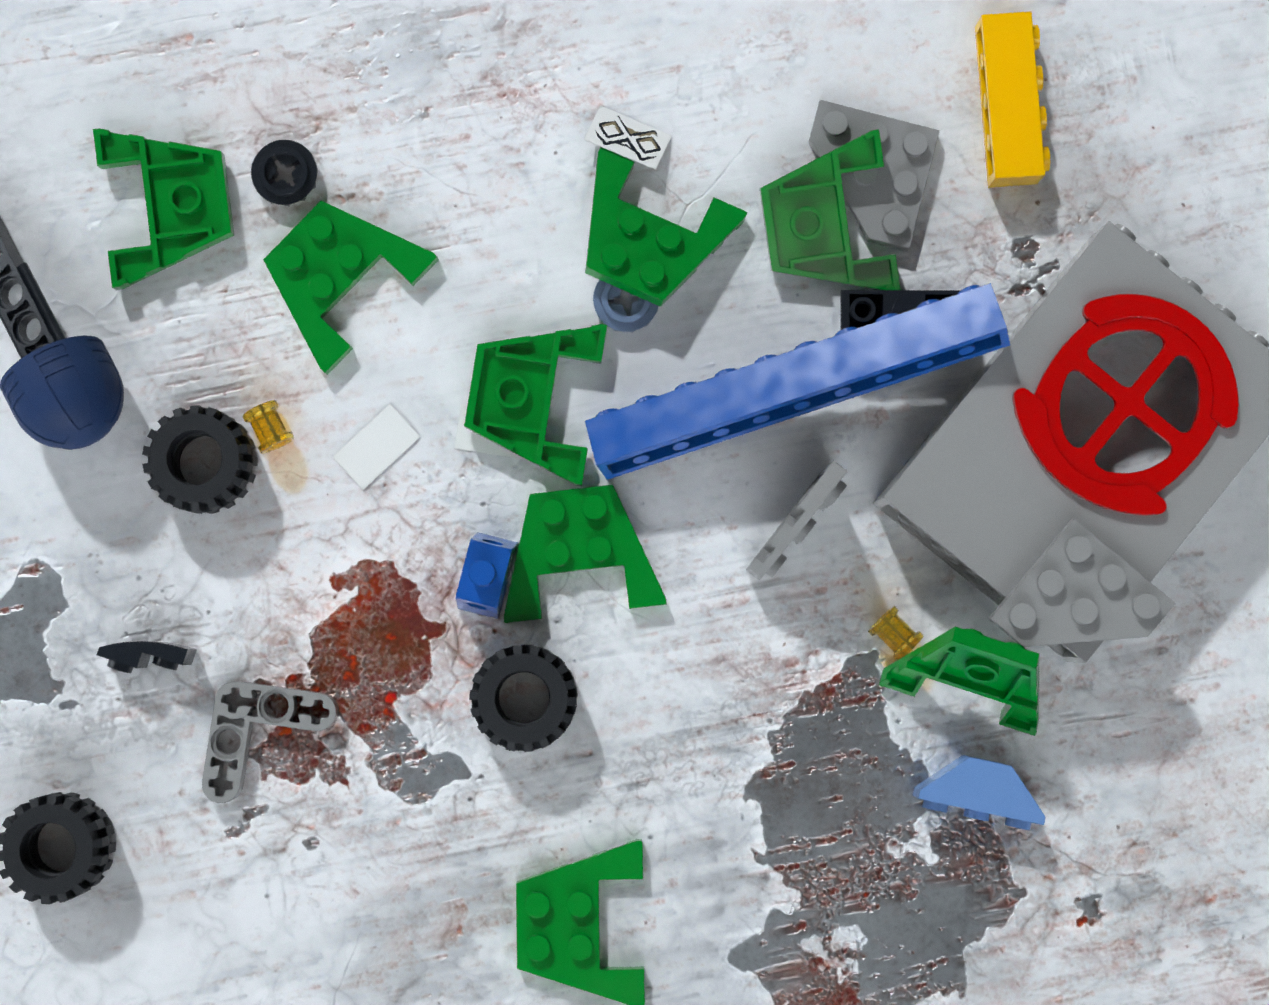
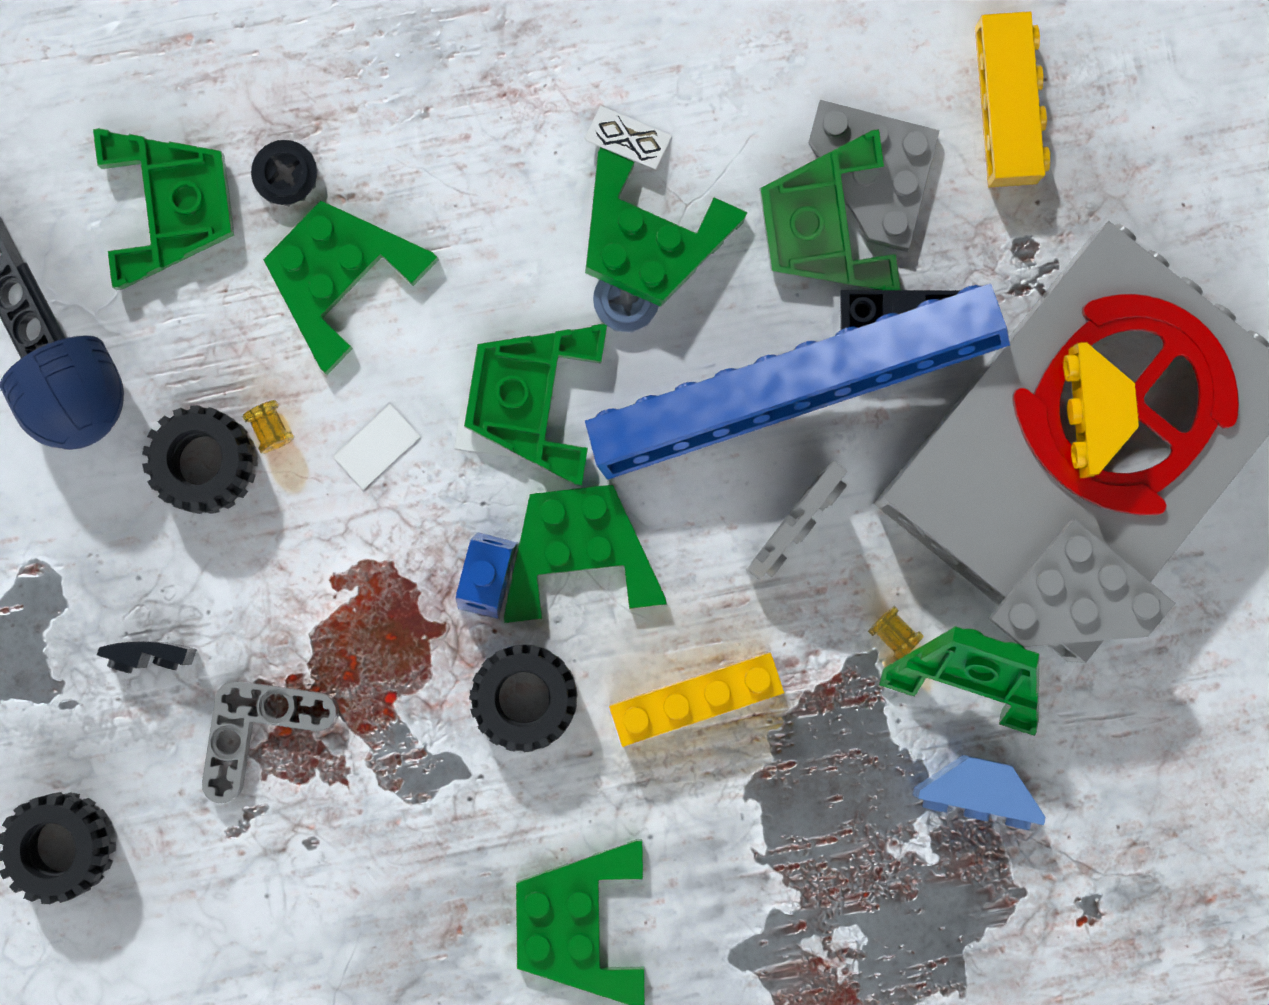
(696, 699): none -> yellow brick
(1100, 408): none -> yellow slope

